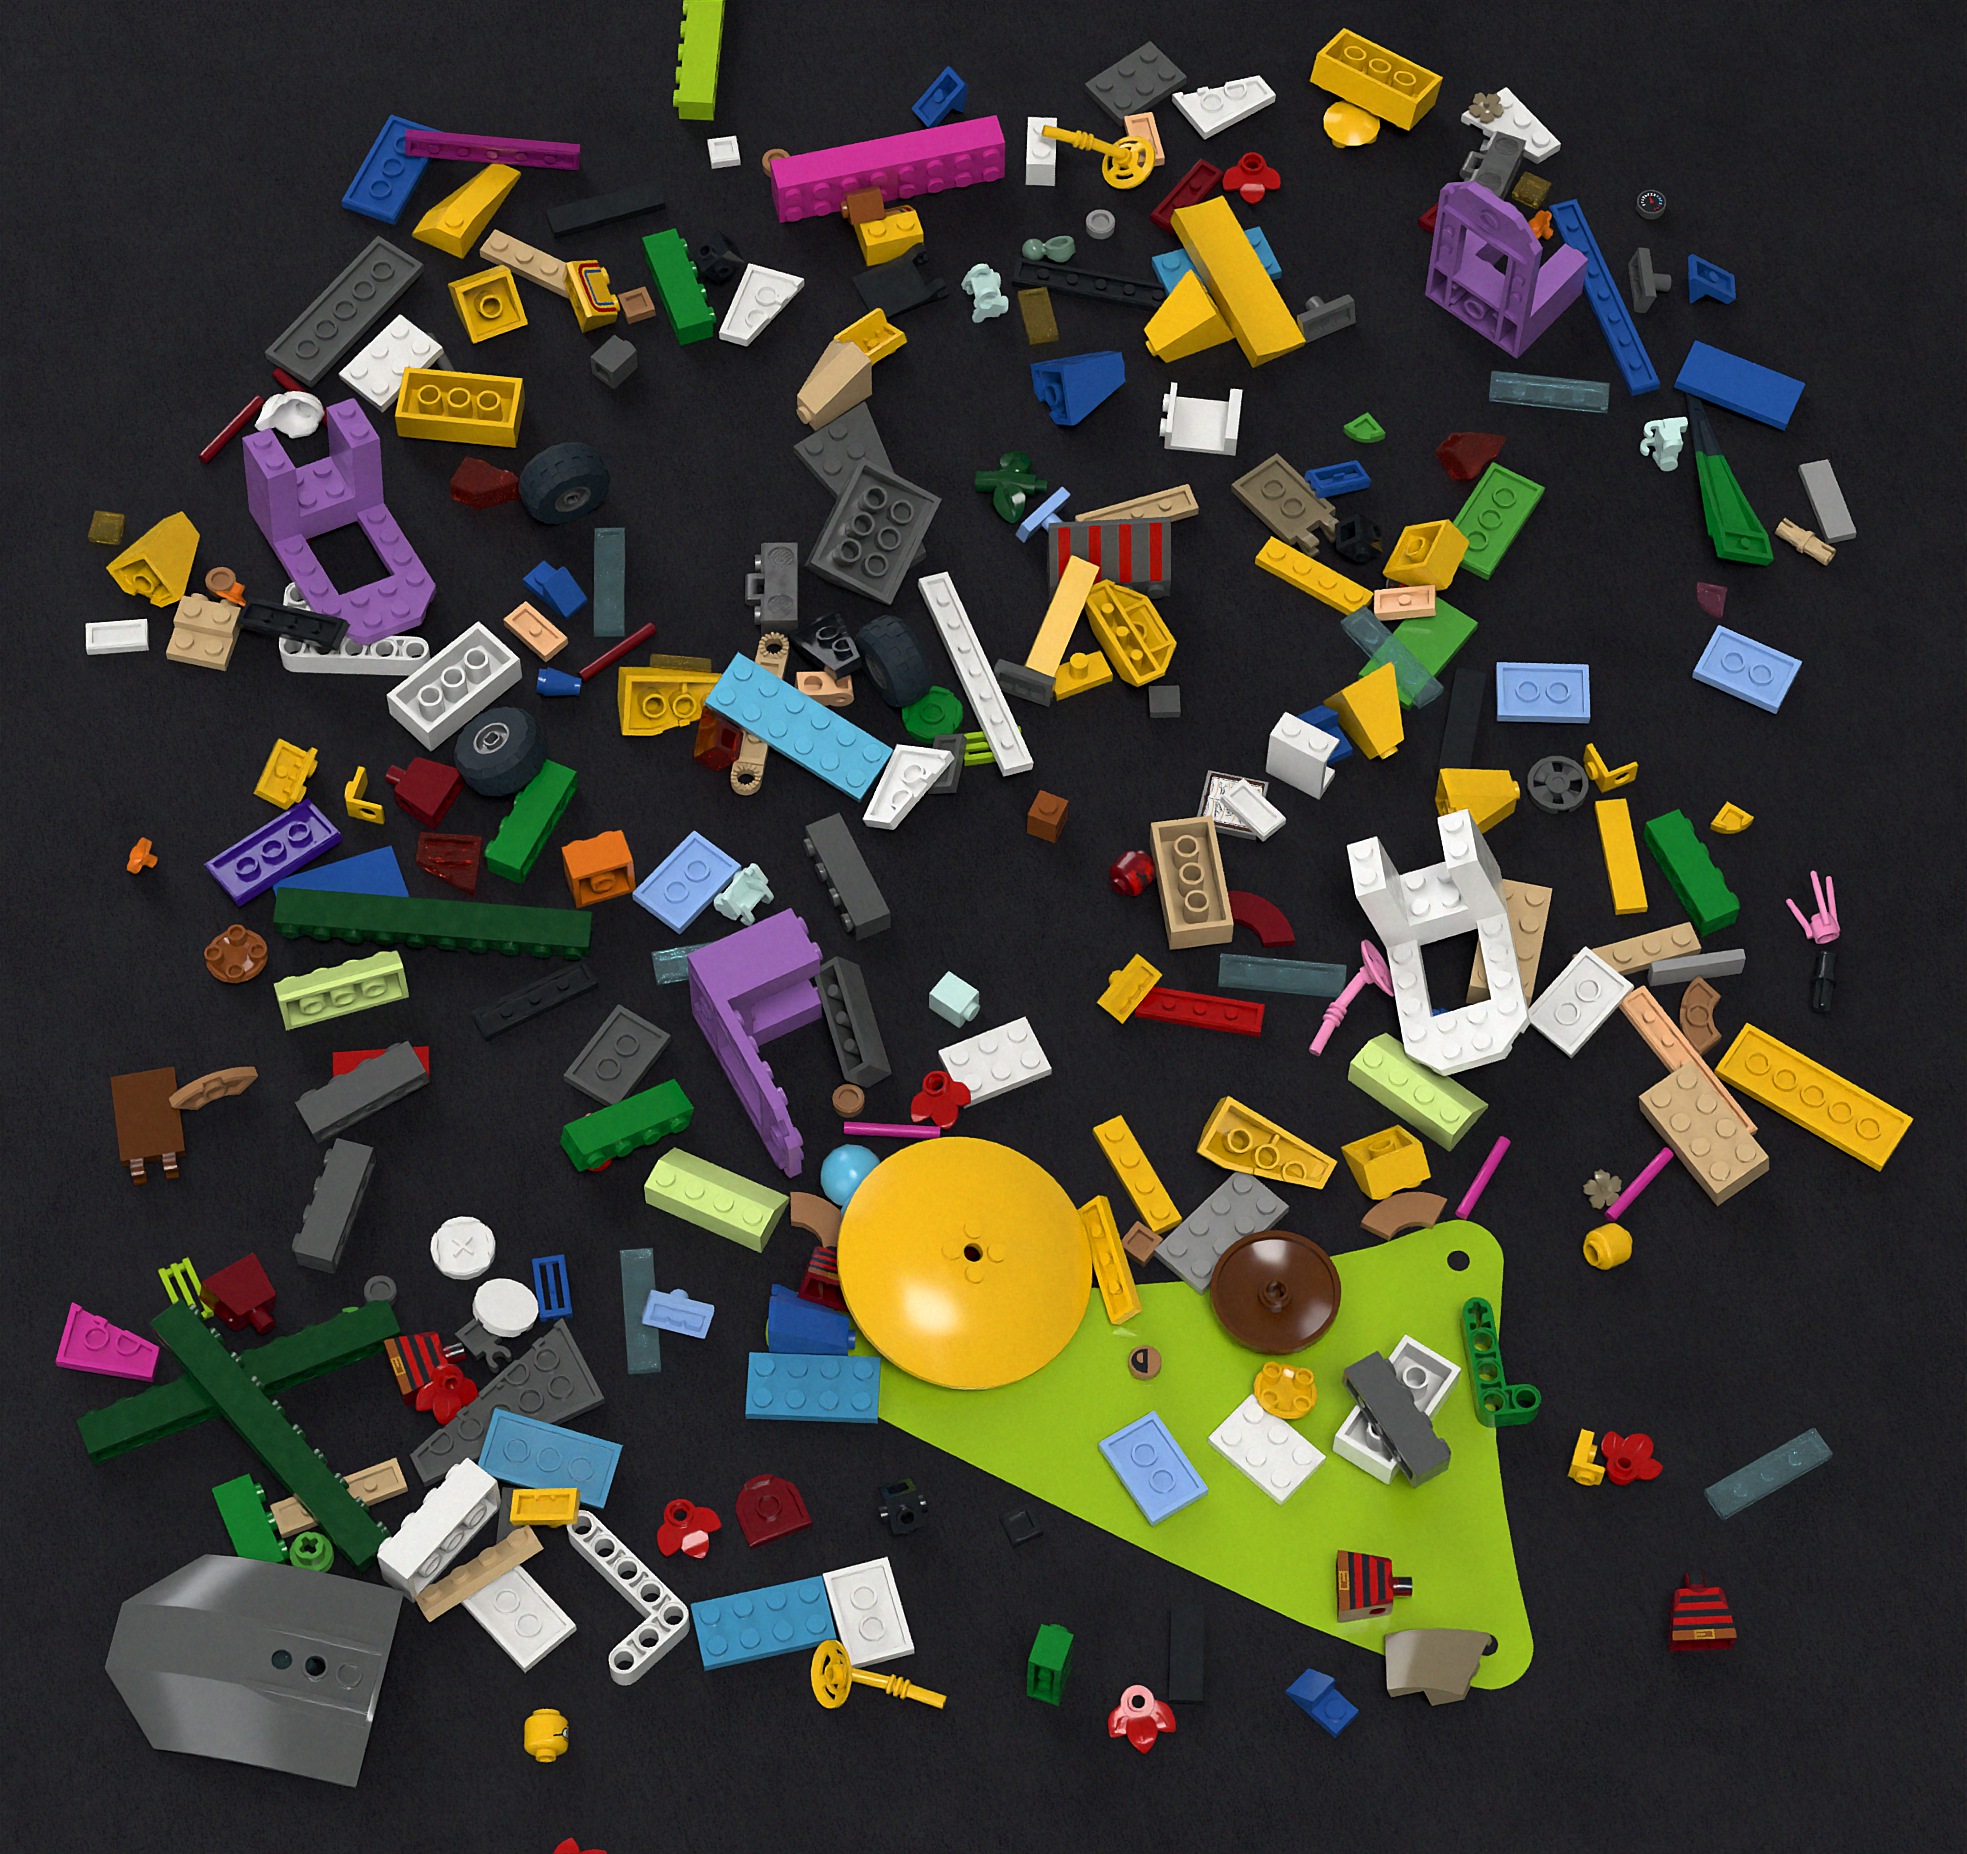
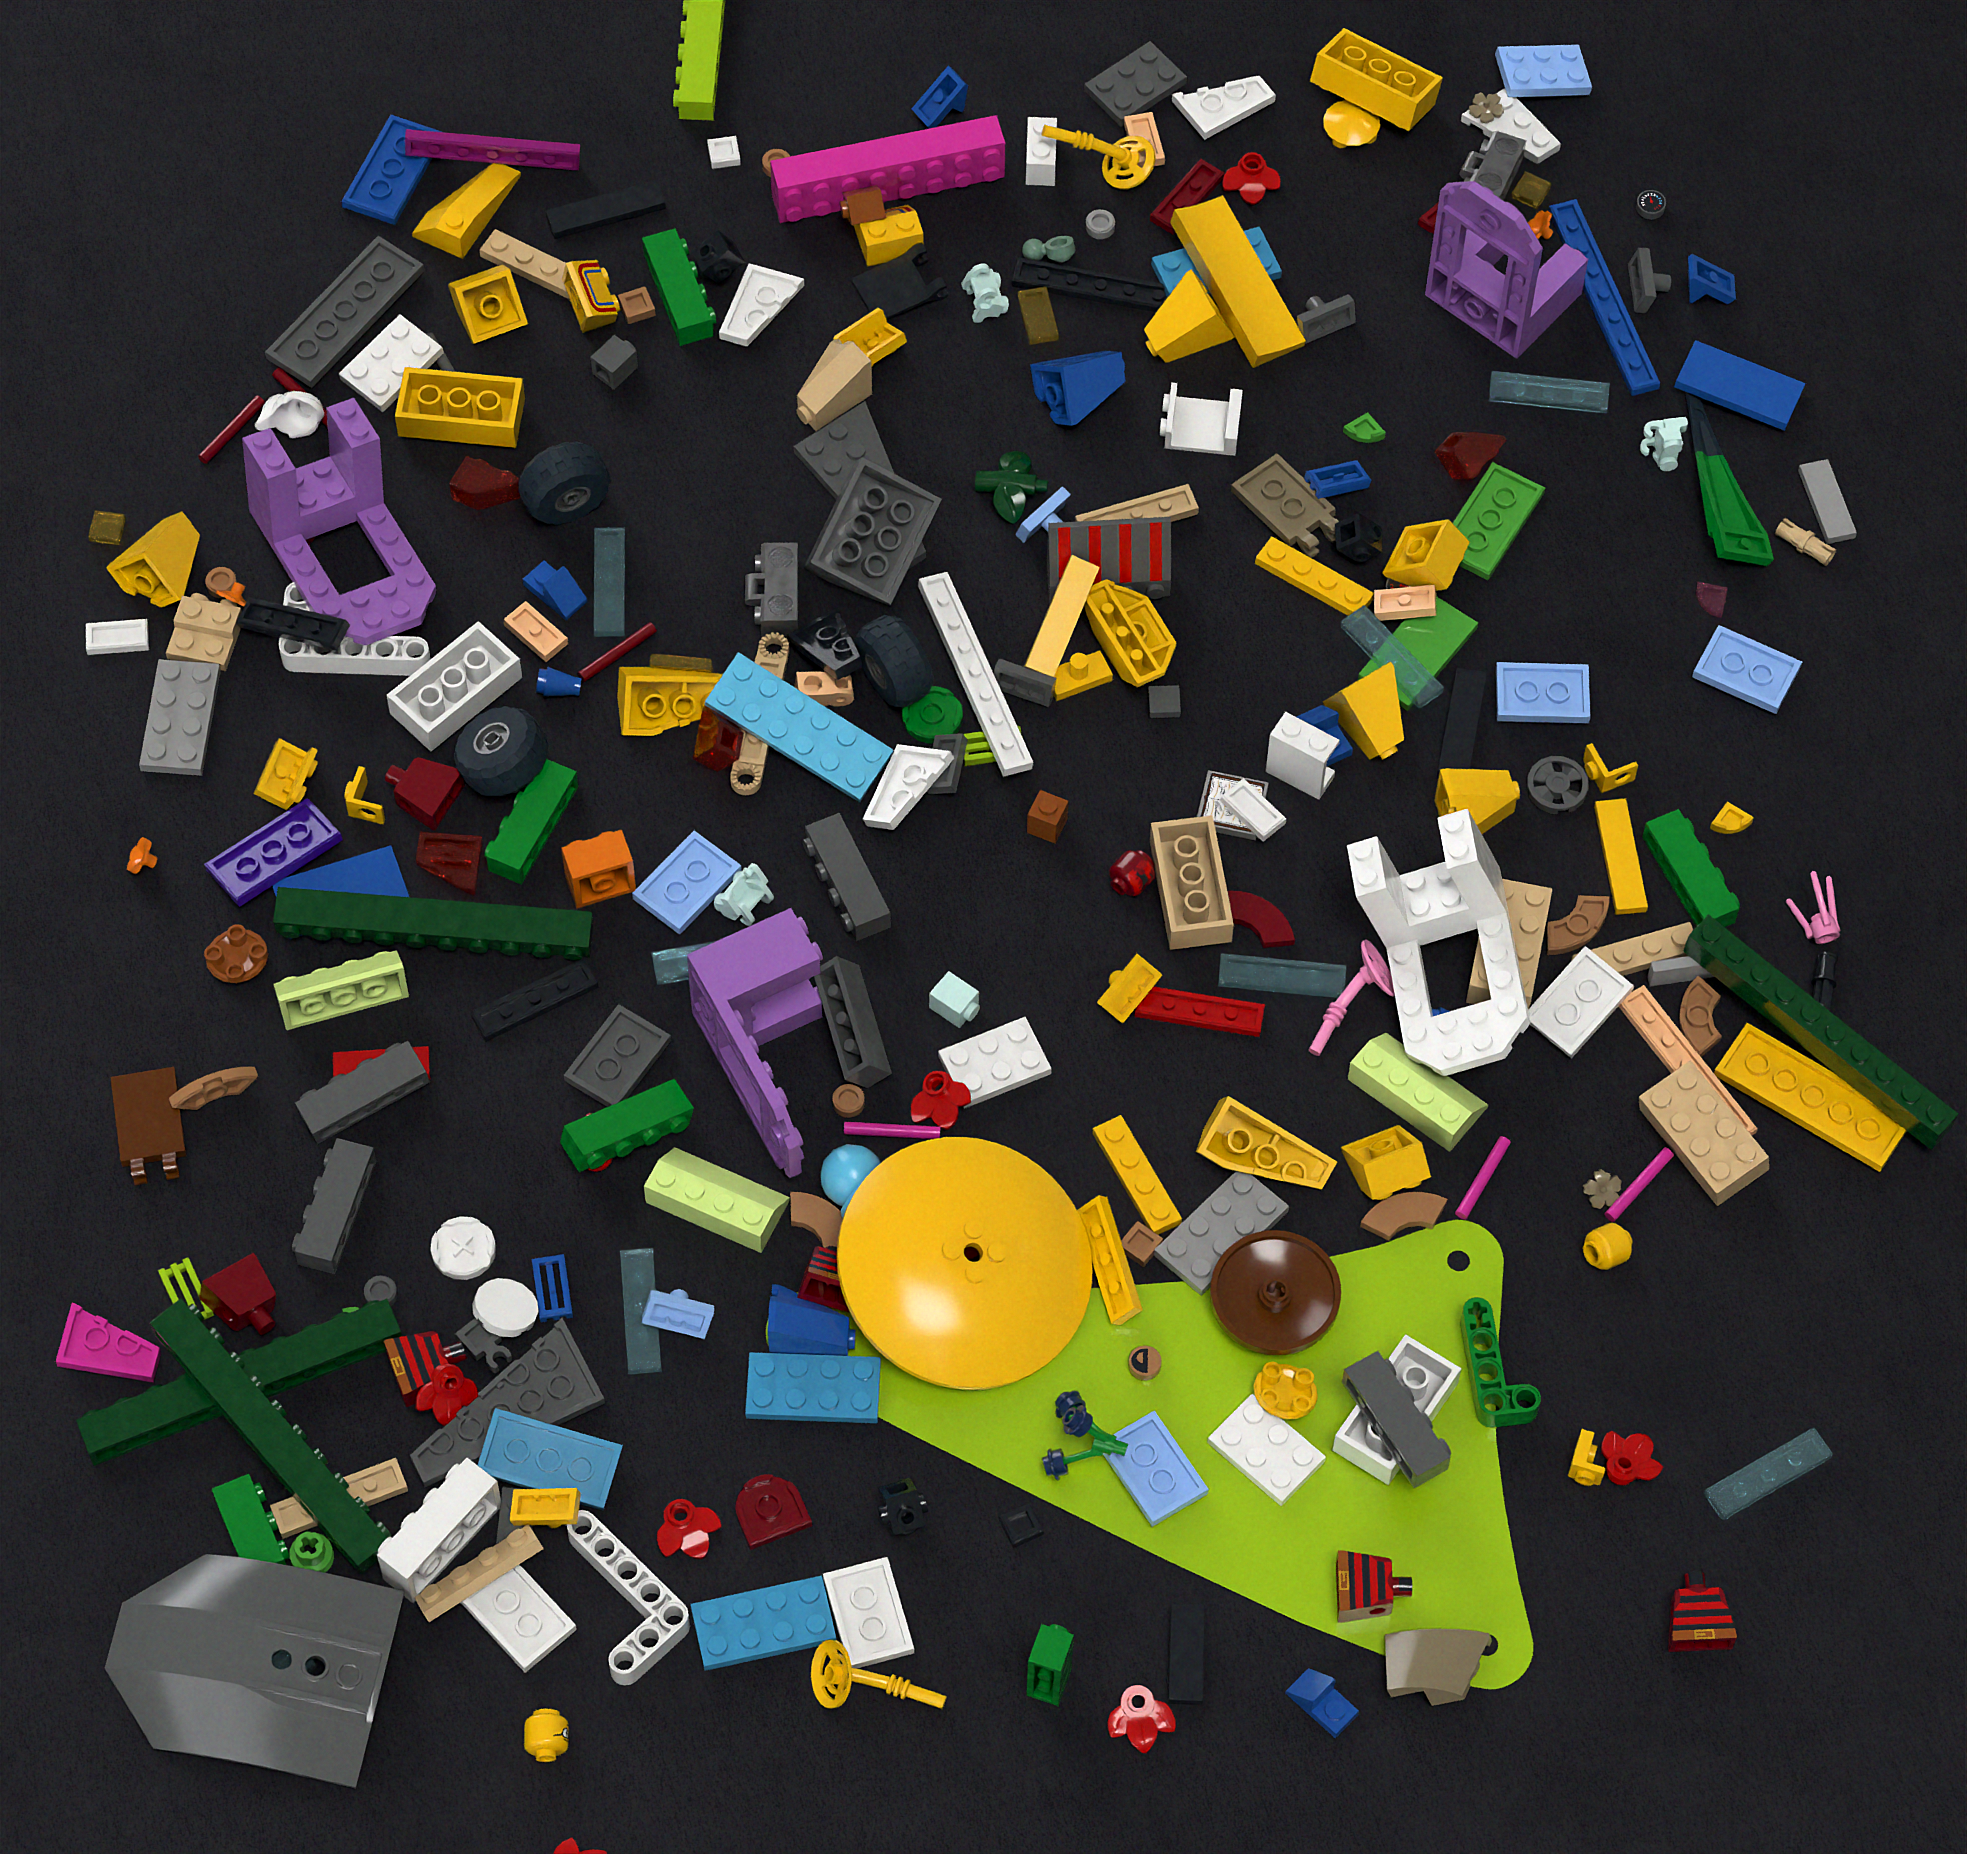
(180, 717): none -> light grey plate
(1078, 1423): none -> dark blue plant
(1543, 70): none -> light blue plate
(1577, 927): none -> medium nougat tile
(1820, 1032): none -> dark green brick

